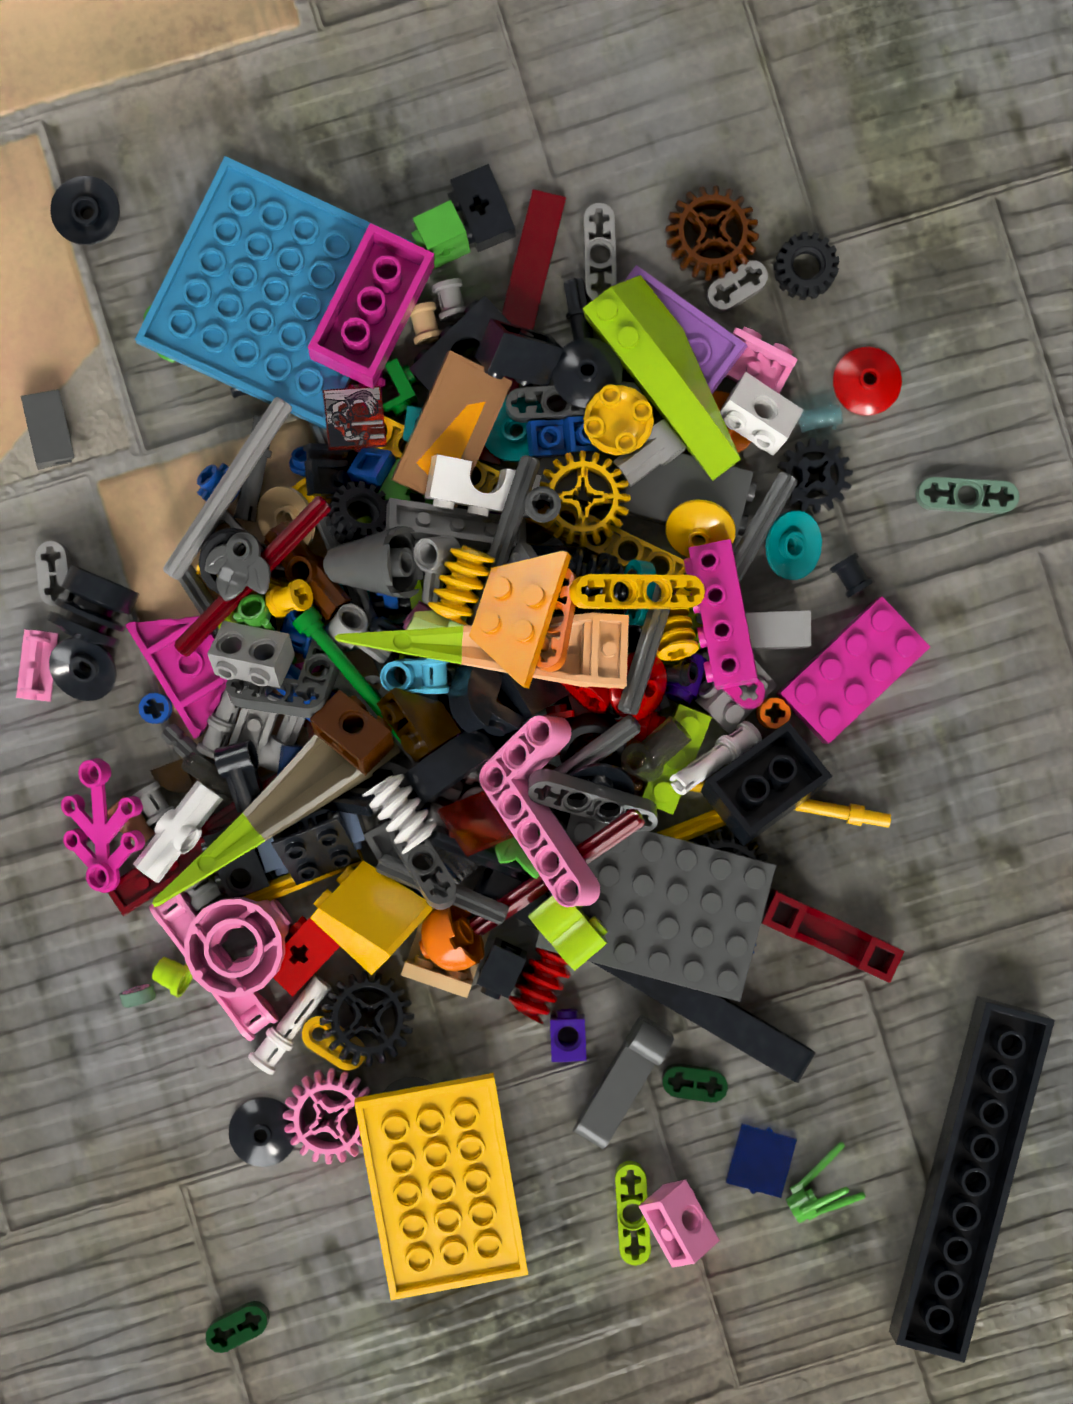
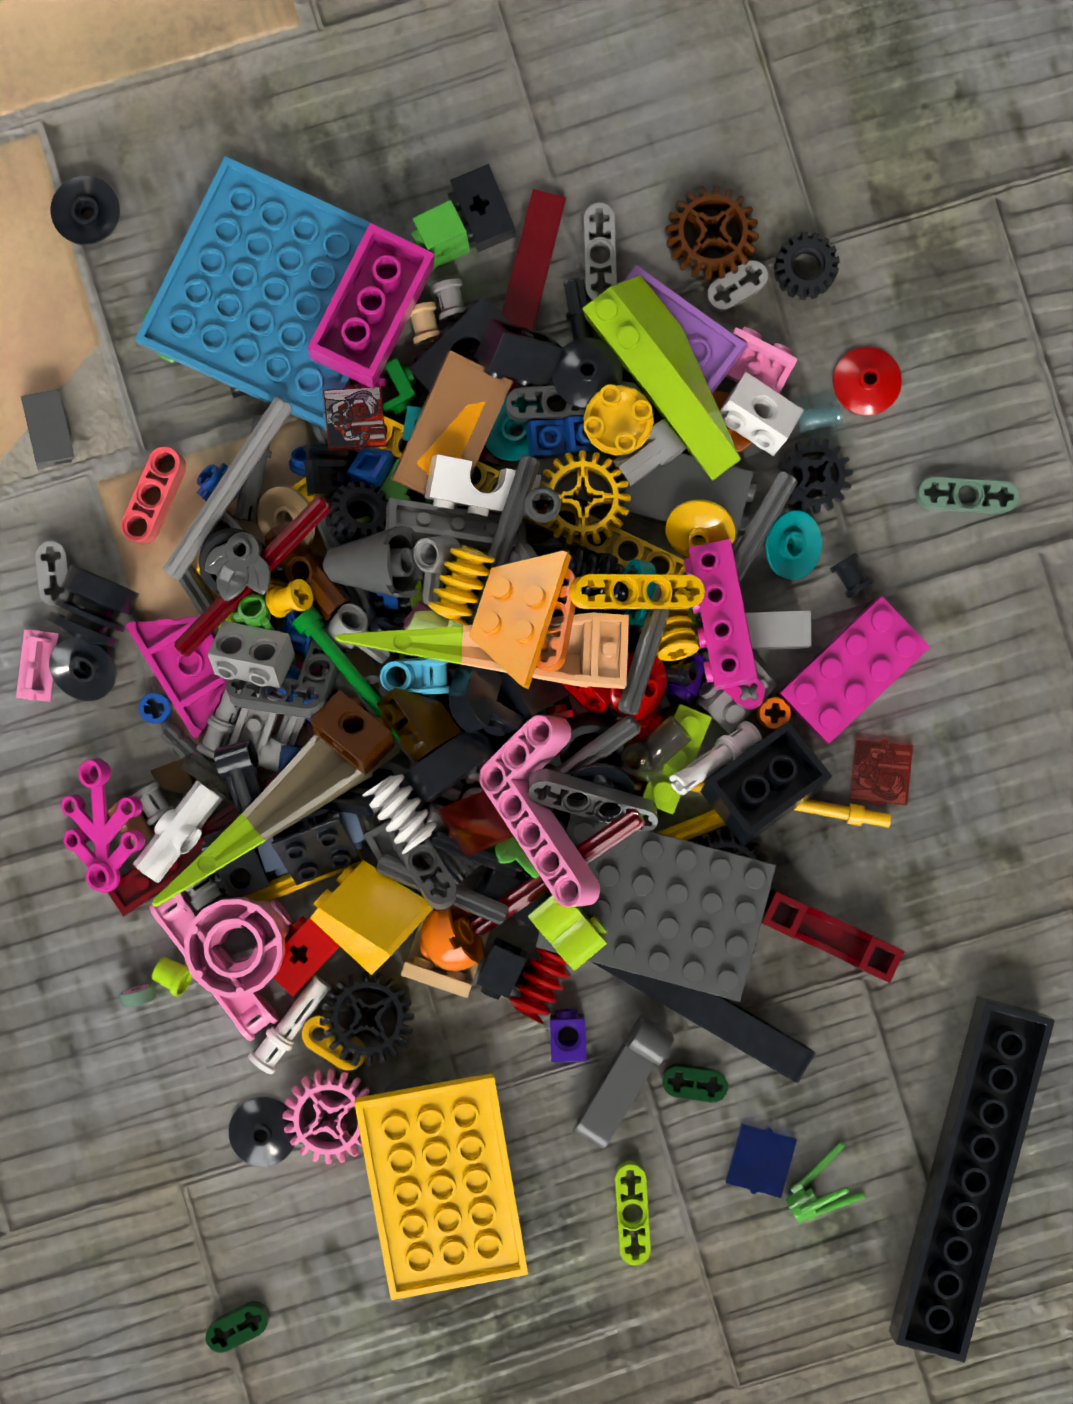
(153, 478): none -> coral beam
(679, 1223): bright pink brick -> none
(881, 772): none -> clear red piece

